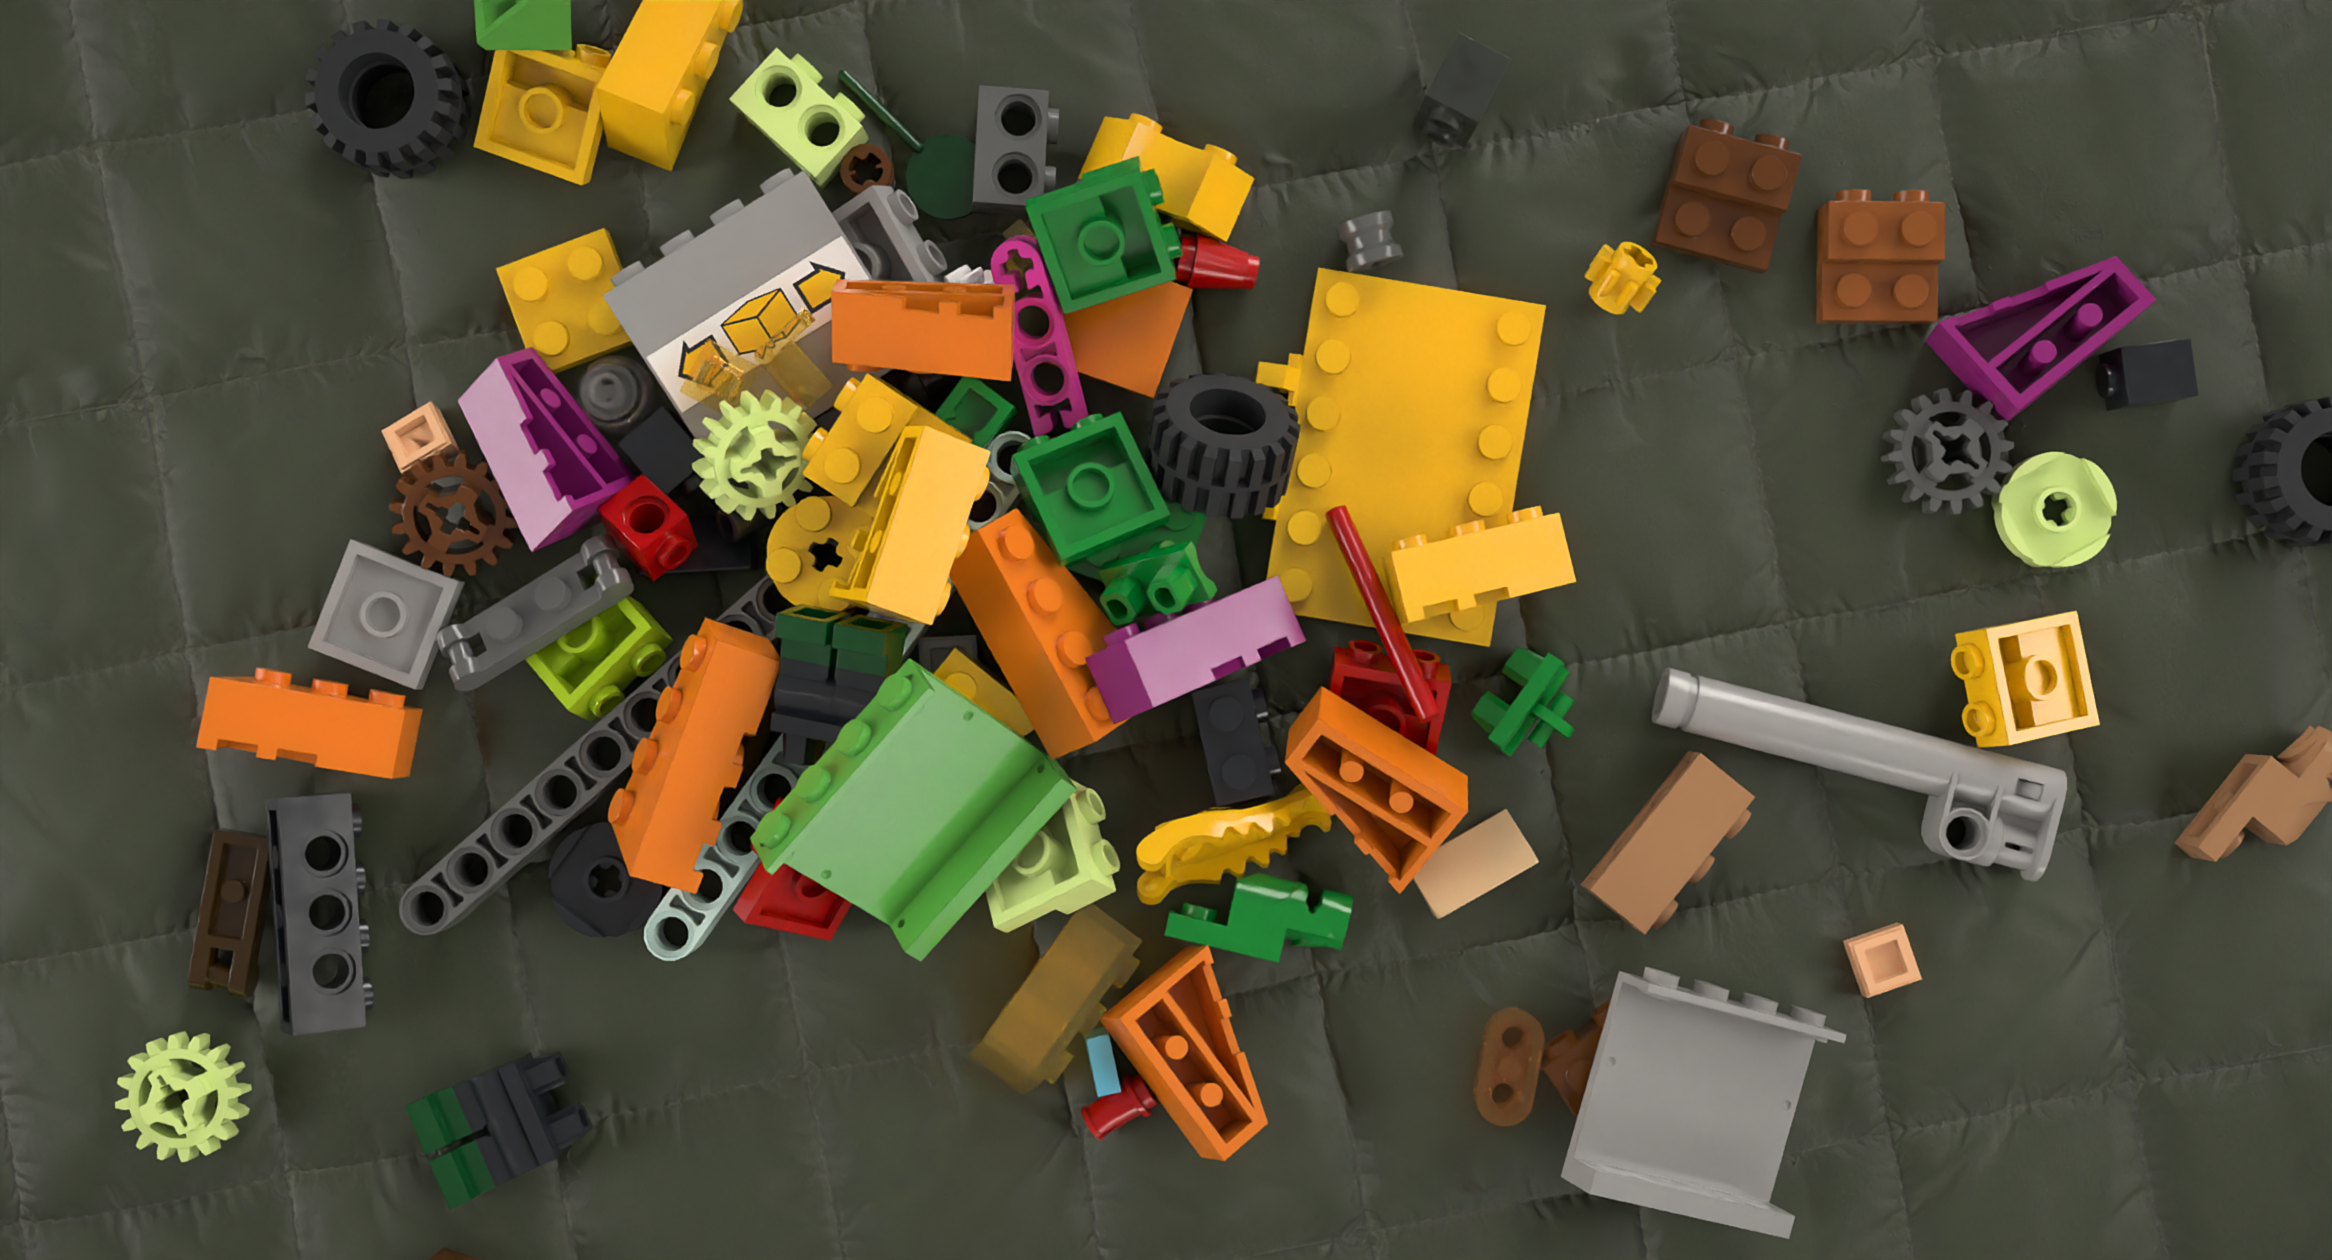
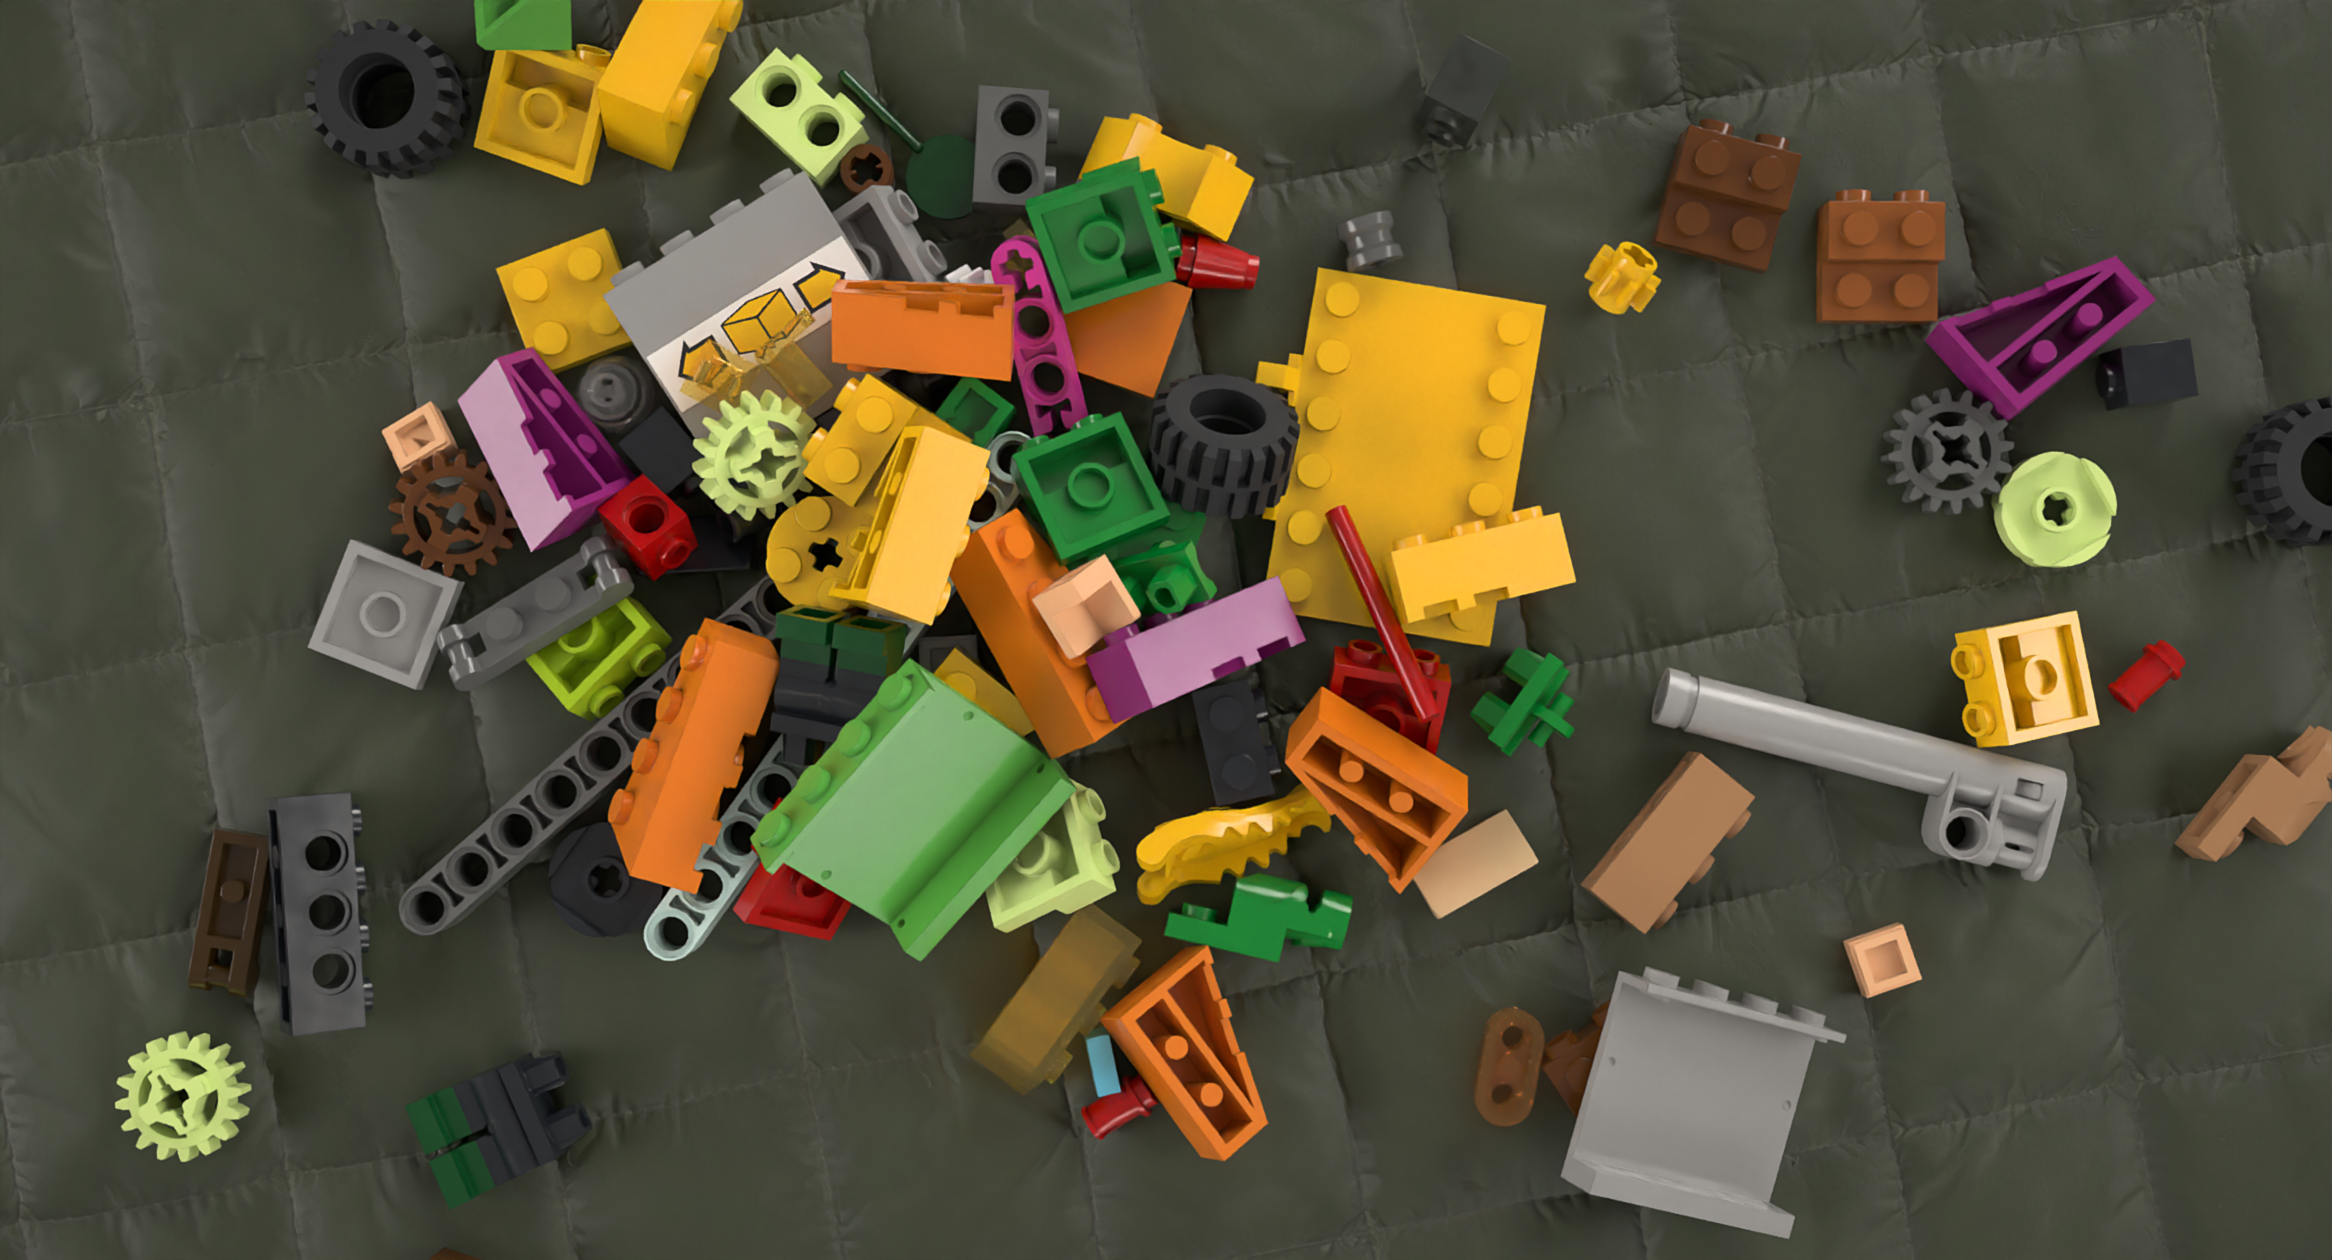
(311, 723): orange wedge -> none
(1086, 606): none -> light nougat panel
(2147, 675): none -> red pin

